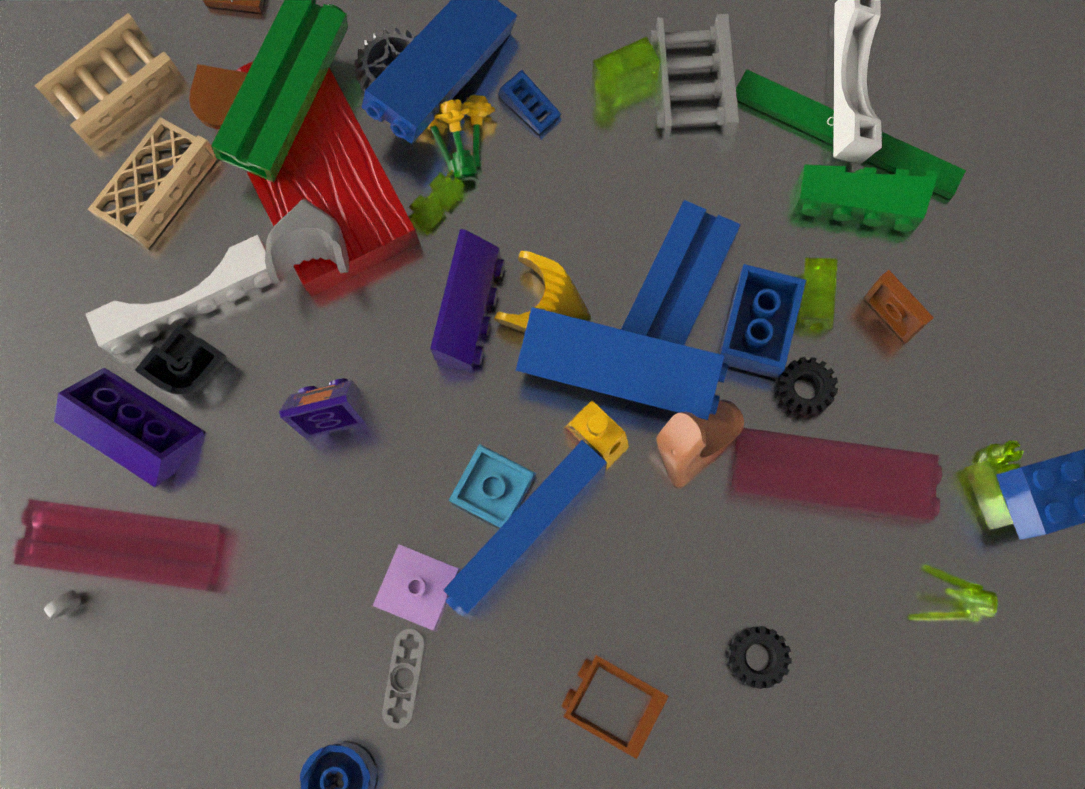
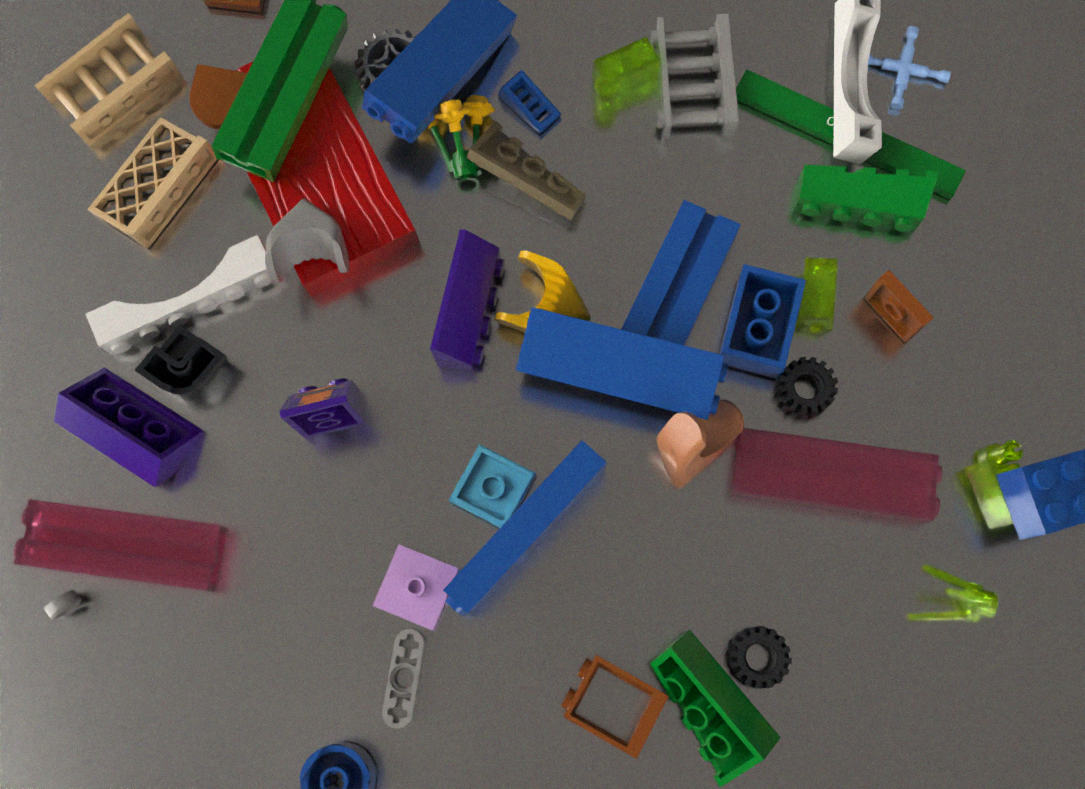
(442, 190): clear neon green hinge -> none
(529, 174): none -> dark tan wing
(598, 432): yellow torso -> none
(715, 708): none -> green wedge
(905, 67): none -> light blue piece

